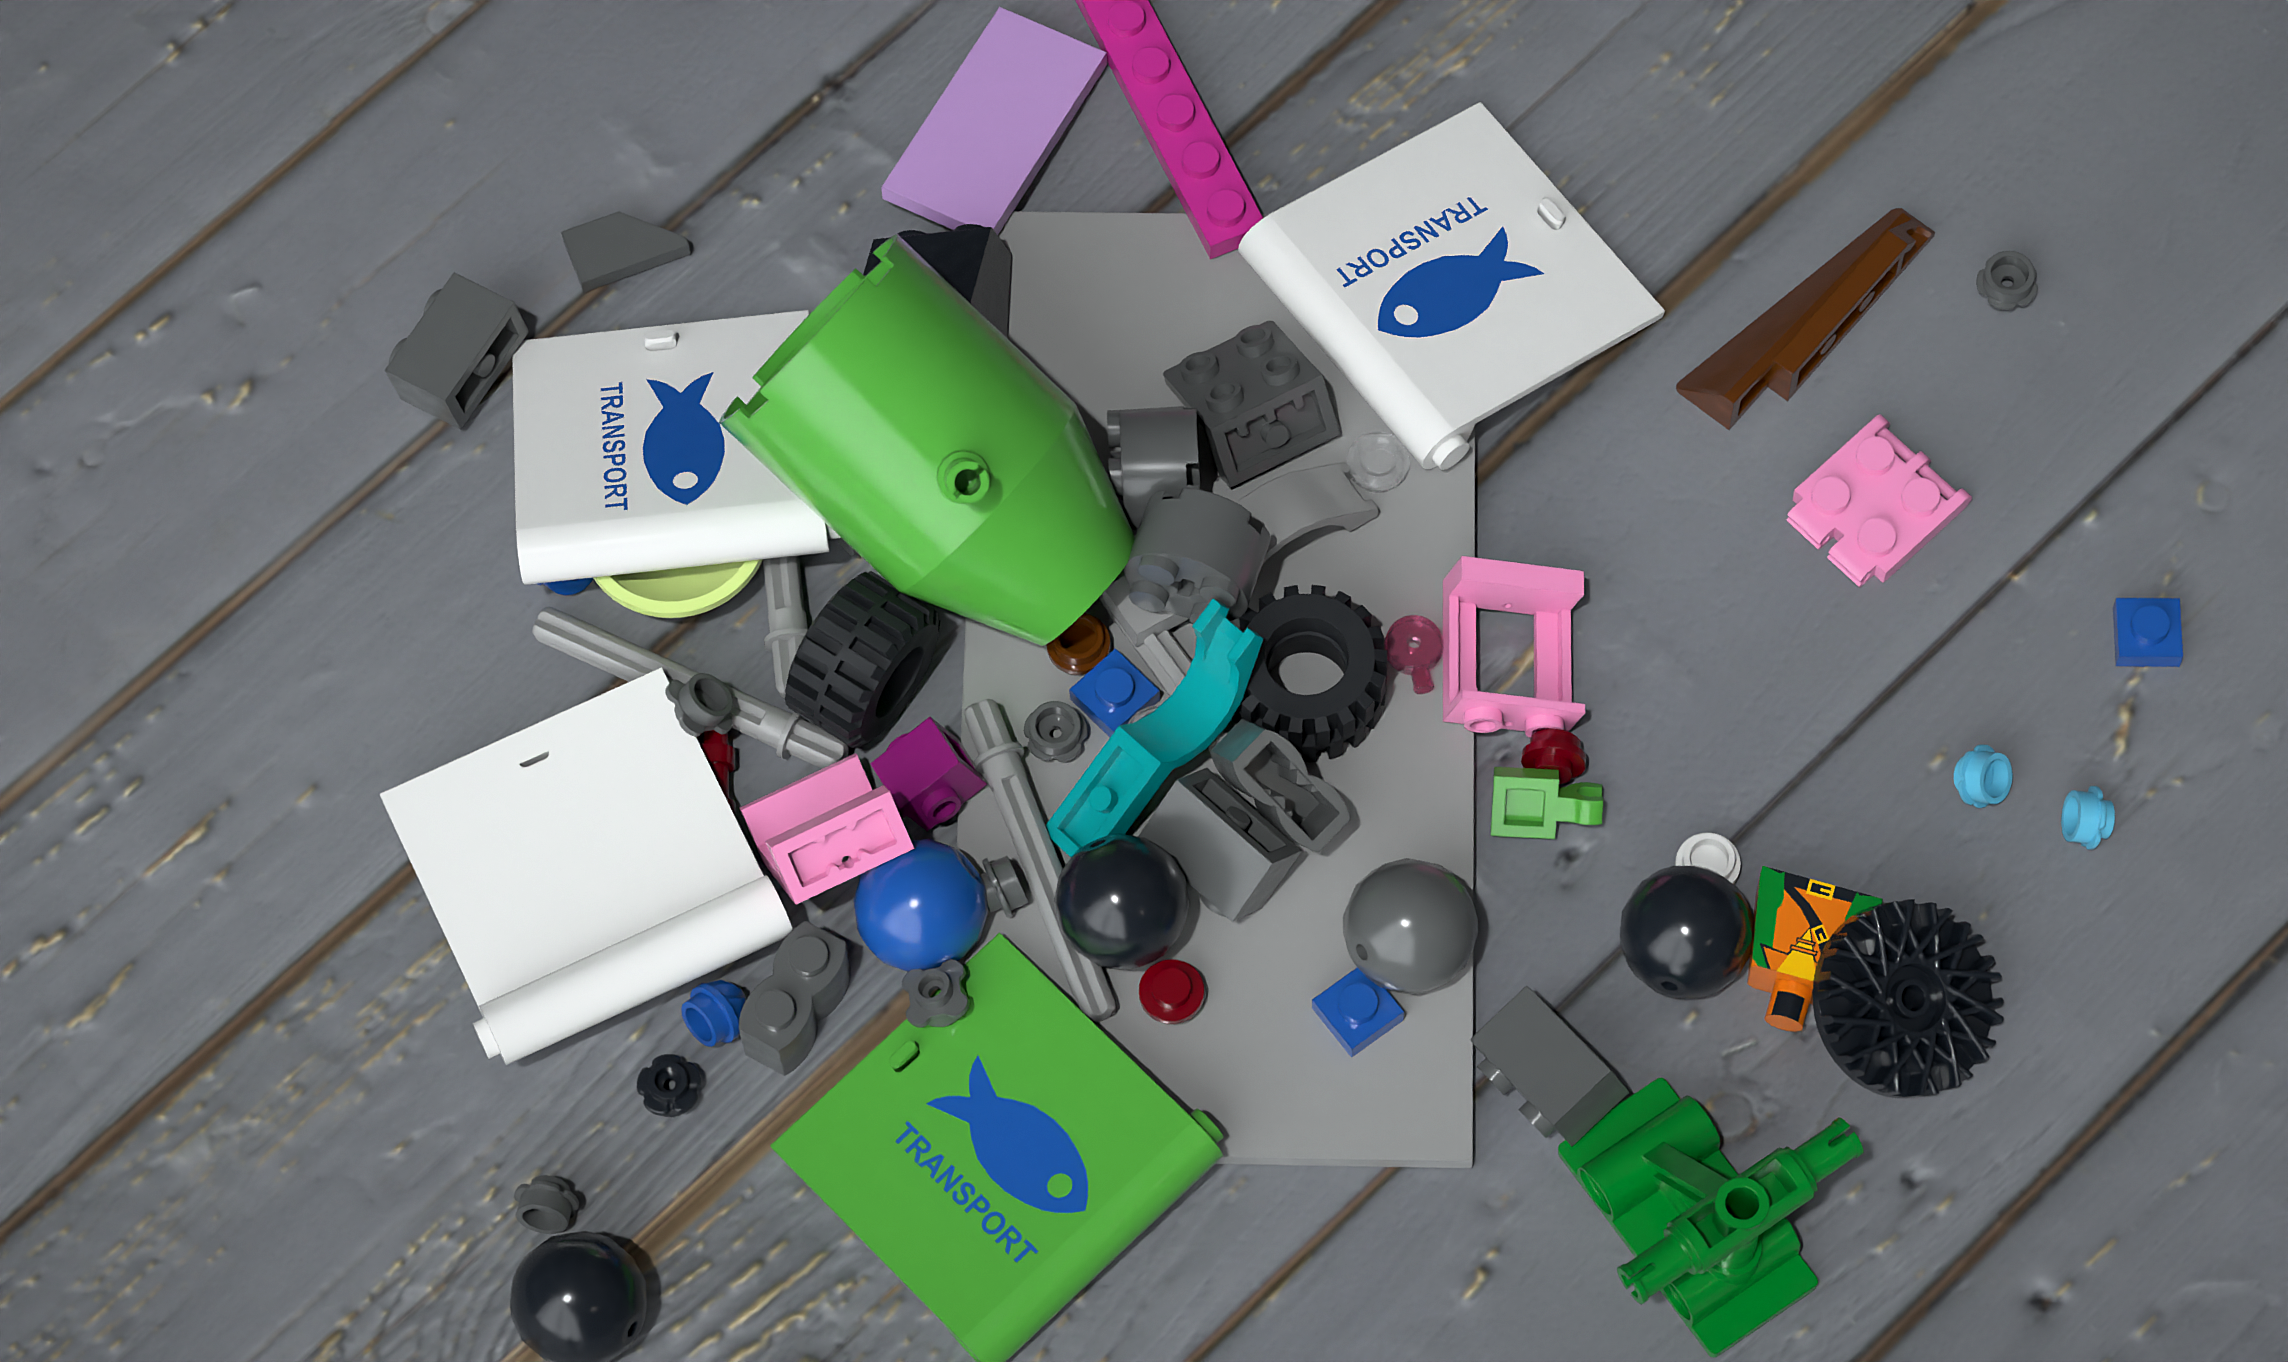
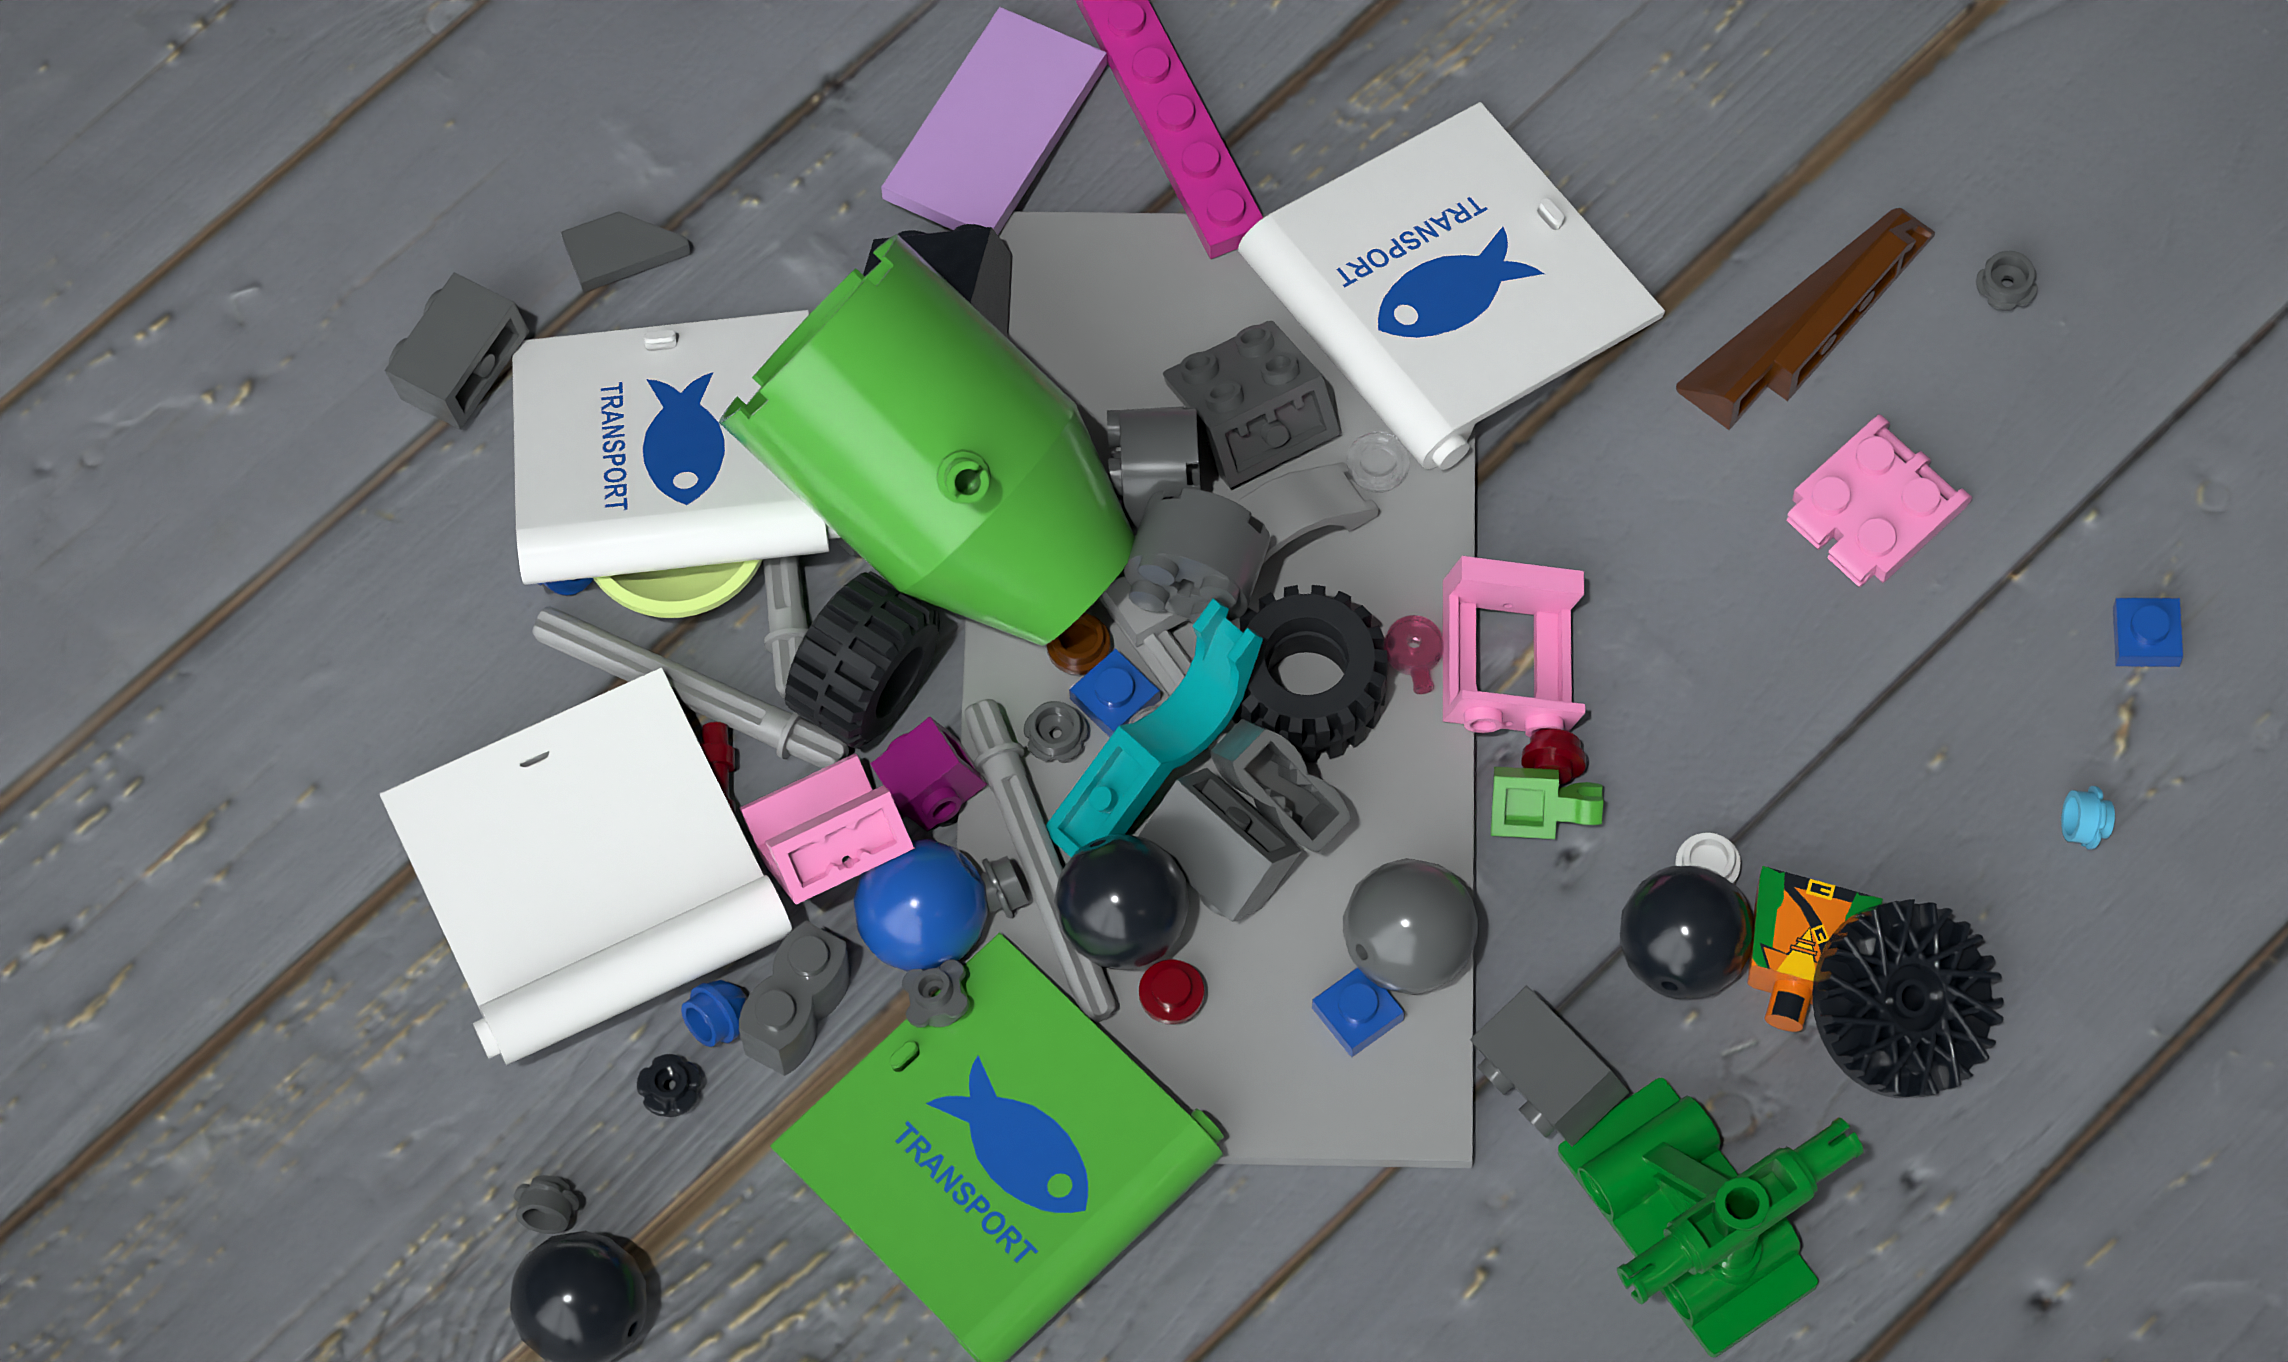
(701, 704): dark grey plate -> none
(1983, 776): medium azure plate -> none

